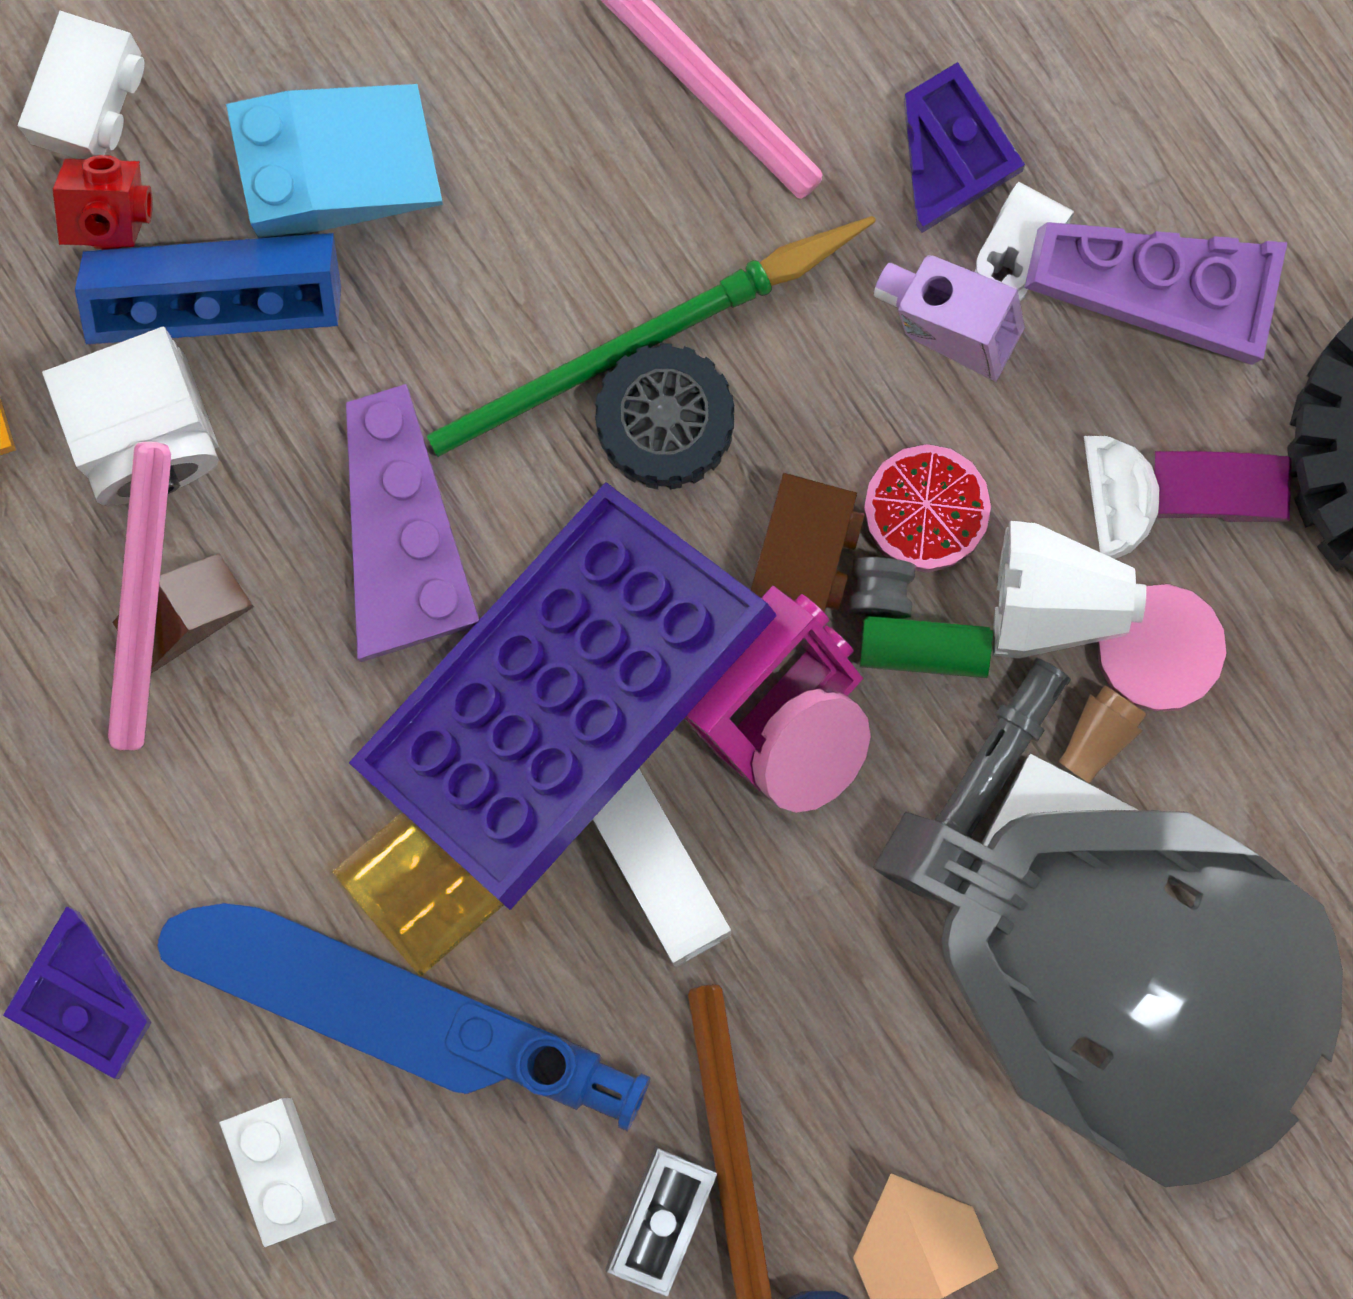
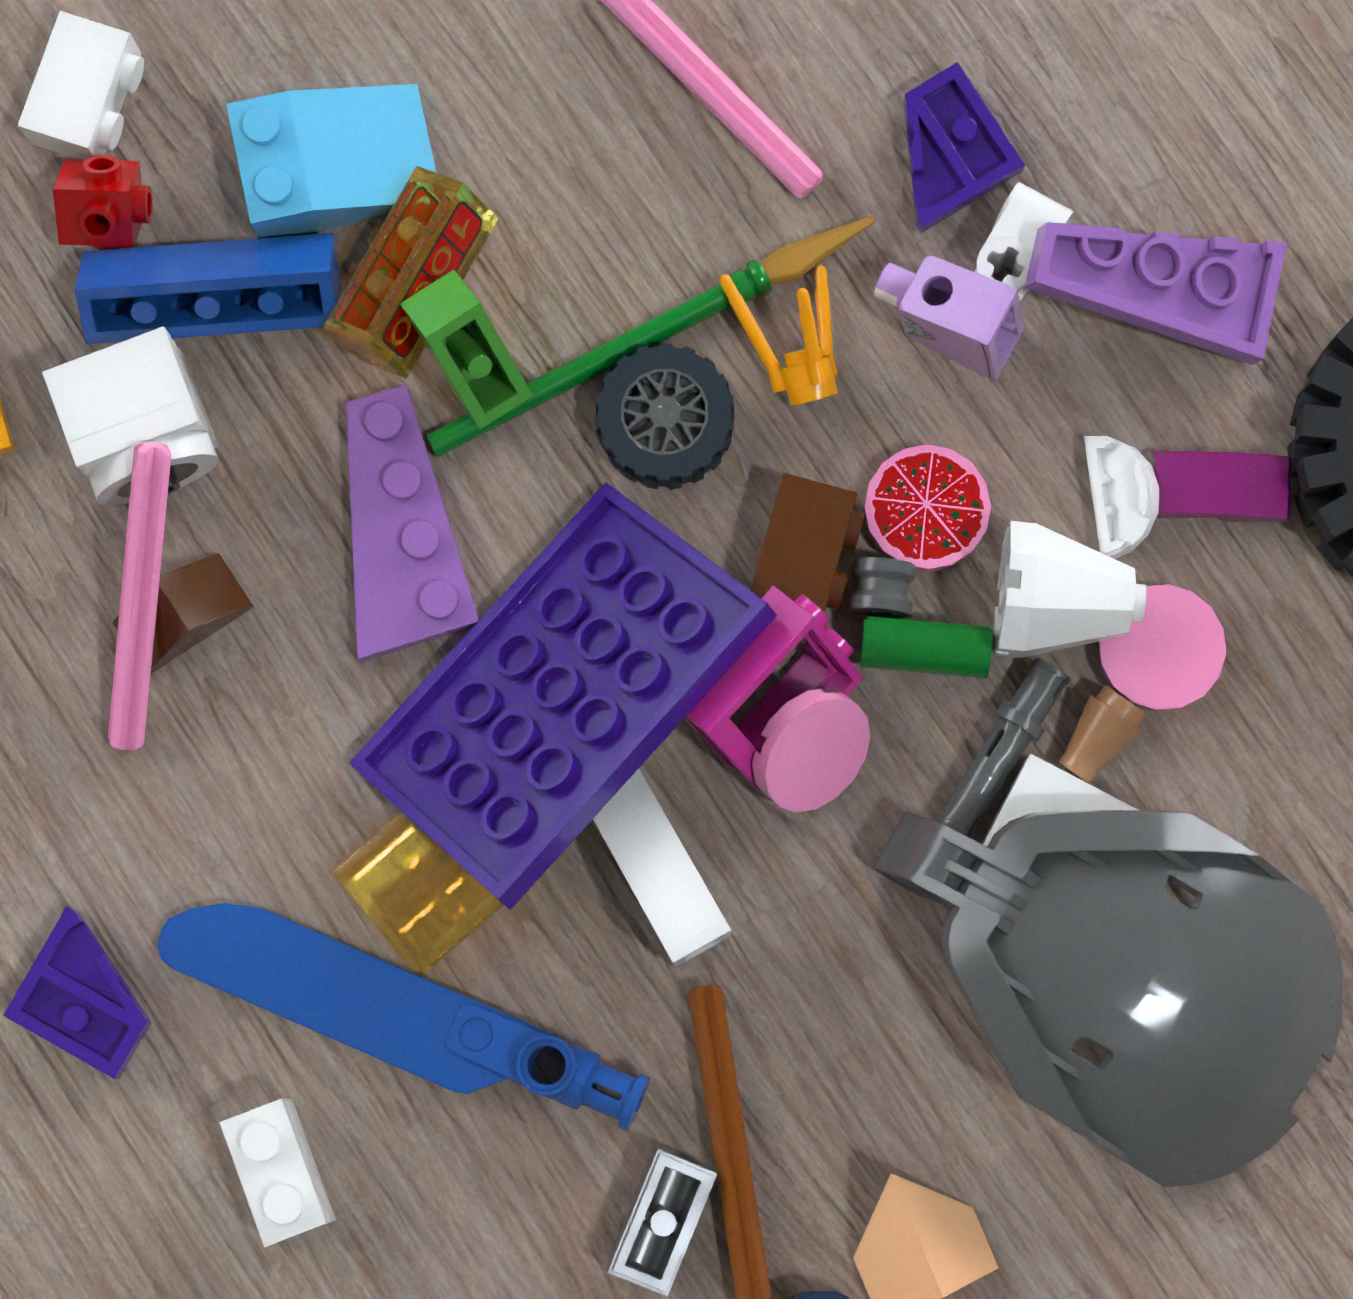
(426, 235): none -> clear yellow brick
(466, 349): none -> bright green brick
(810, 370): none -> light orange plant

